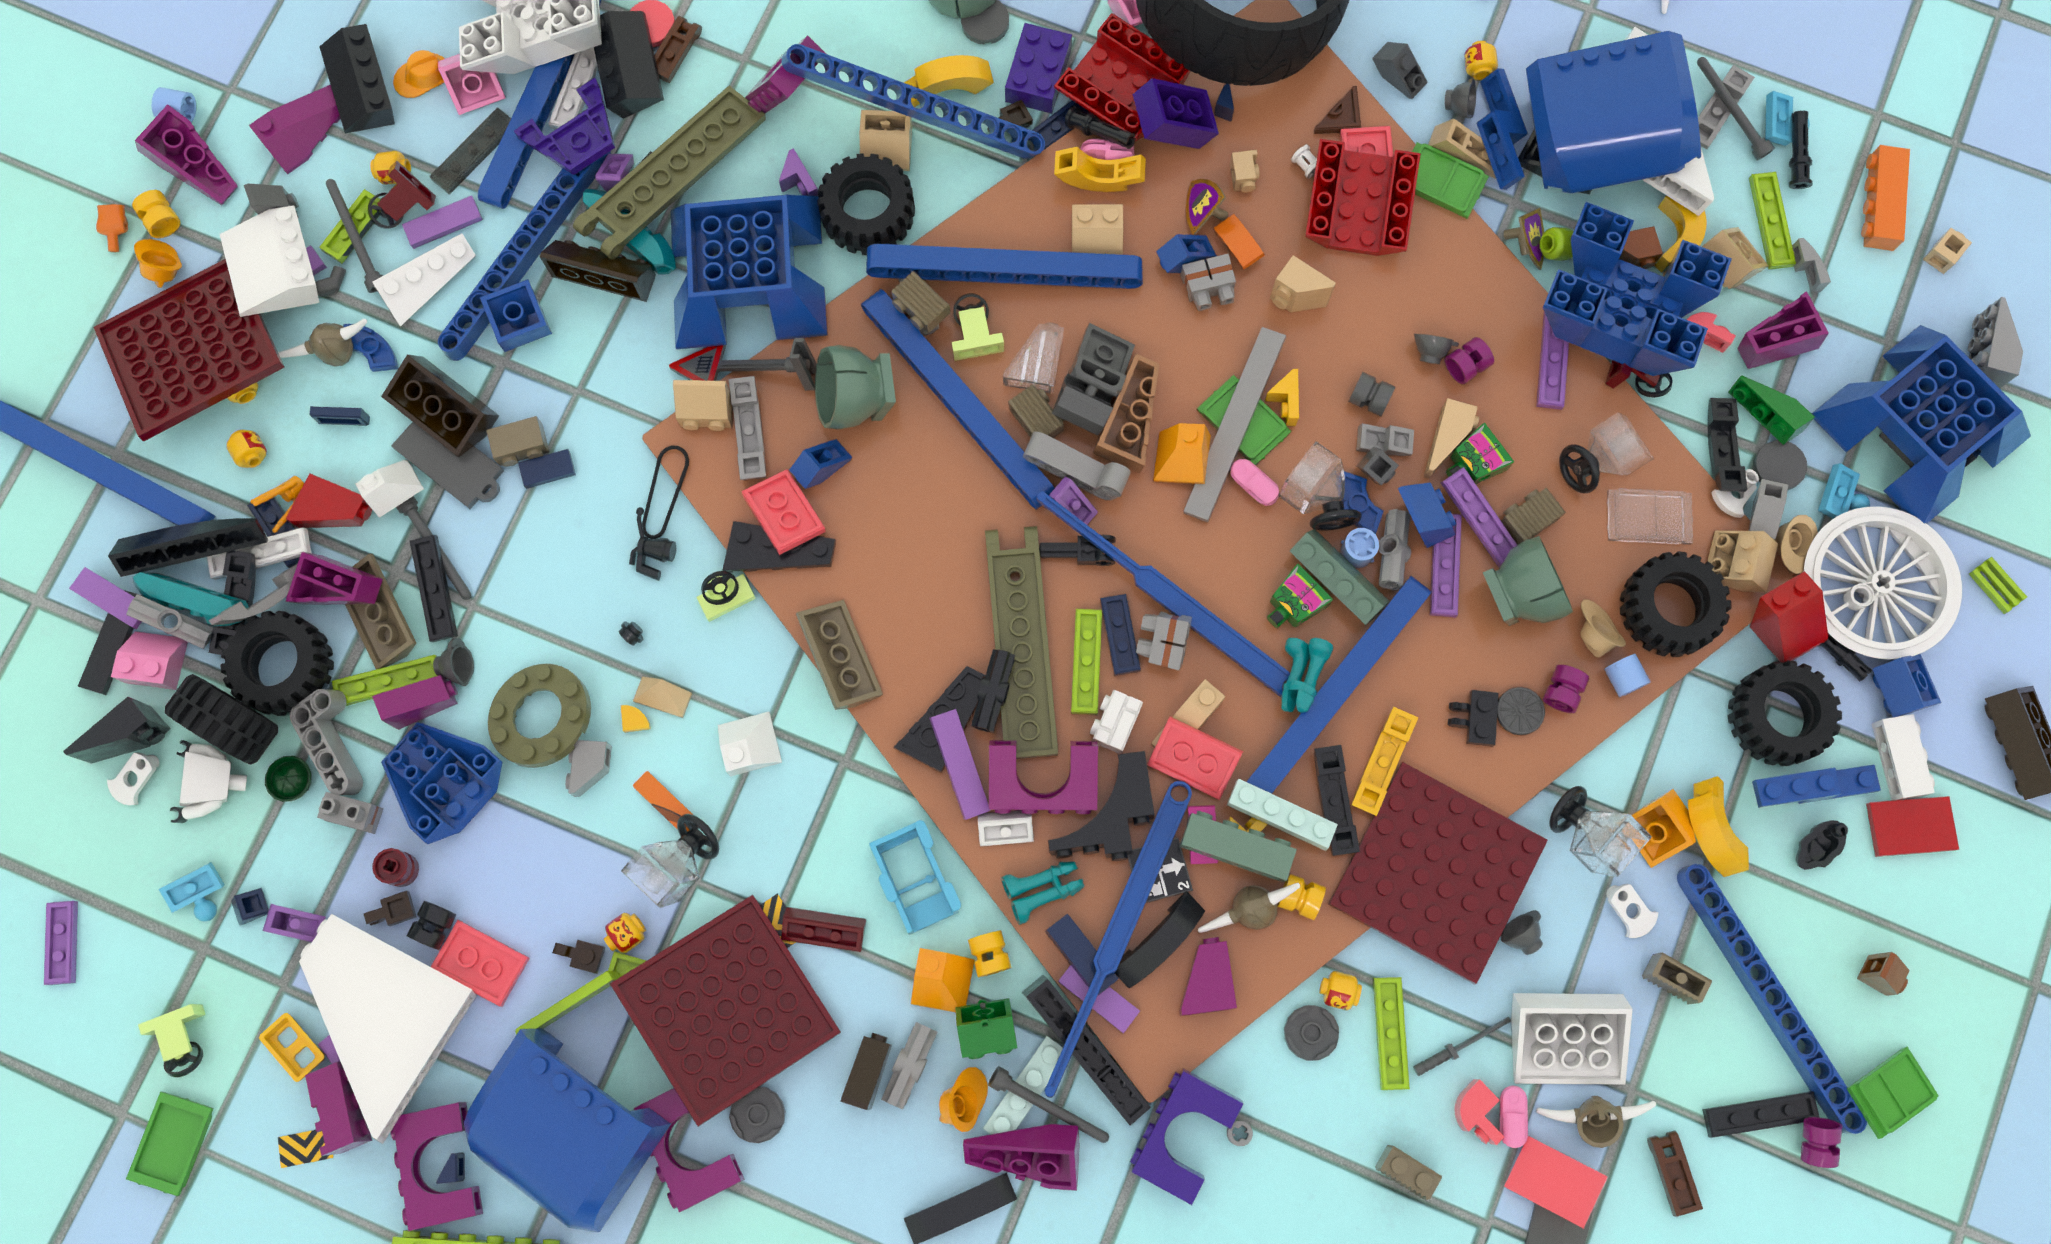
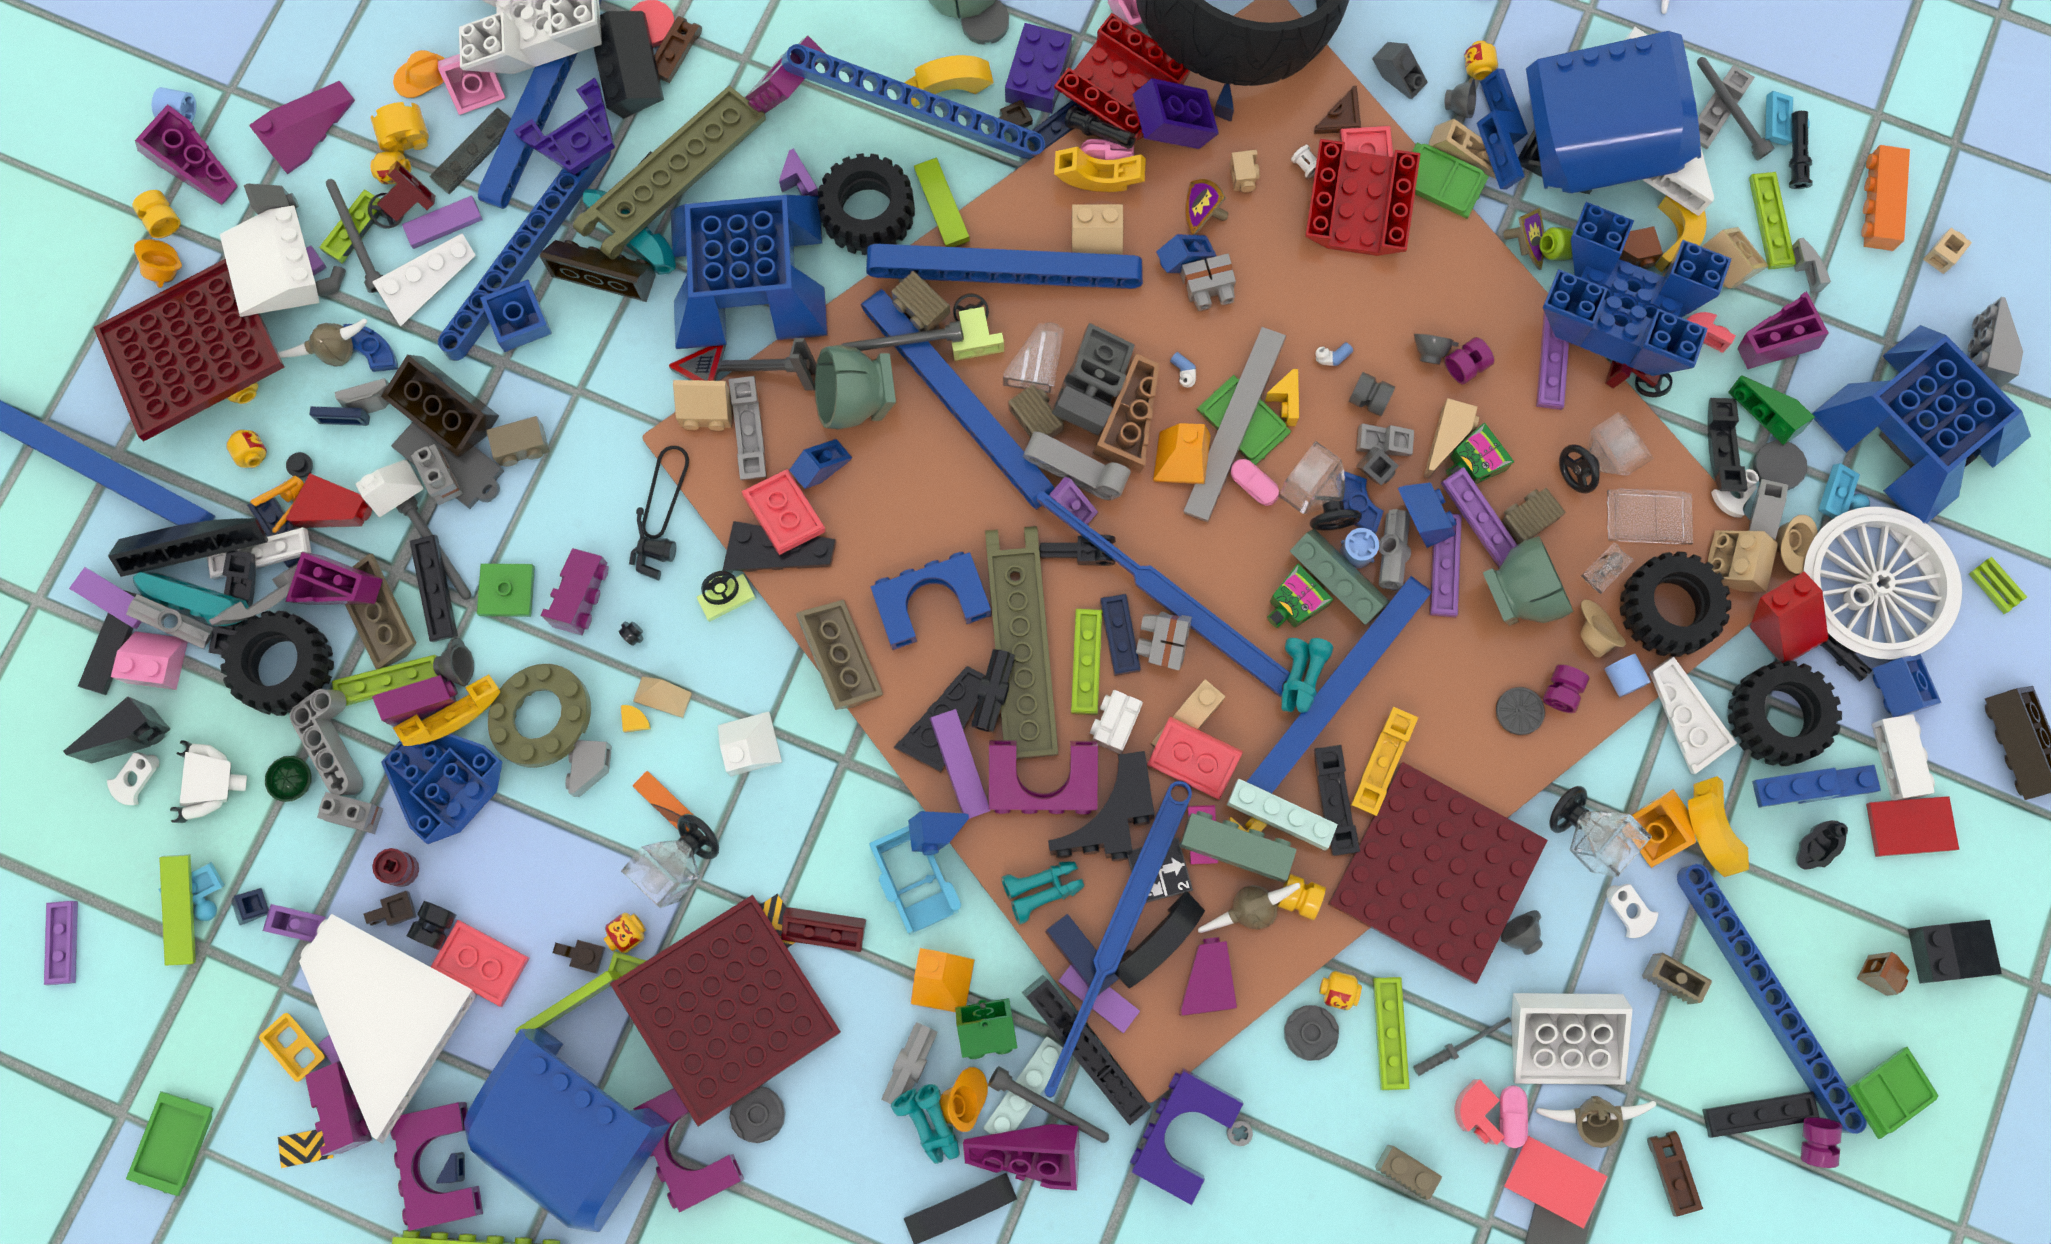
(112, 223): orange piece -> none
(174, 1038): yellowish green piece -> none
(177, 909): none -> lime tile
(221, 719): black tyre -> none
(299, 465): none -> black plate
(356, 80): black slope -> none
(364, 396): none -> light grey slope
(400, 127): none -> yellow brick
(436, 474): none -> light grey hips
(452, 717): none -> yellow slope
(505, 590): none -> bright green plate
(546, 468): dark blue tile -> none
(569, 102): white tile -> none
(576, 592): none -> magenta wedge
(614, 170): medium lavender slope -> none
(867, 1072): dark brown slope -> none
(886, 135): tan slope -> none
(933, 1141): none -> teal piece
(934, 830): none -> blue slope
(941, 203): none -> lime tile
(950, 332): none -> dark grey piece
(956, 574): none -> blue arch
(986, 944): yellow wheel -> none
(1005, 828): white slope -> none
(1187, 370): none -> arm
(1238, 241): orange slope -> none
(1301, 287): tan slope -> none
(1333, 358): none -> arm
(1481, 717): black hinge -> none
(1607, 568): none -> clear hips
(1693, 721): none -> white wing
(1954, 951): none -> black slope

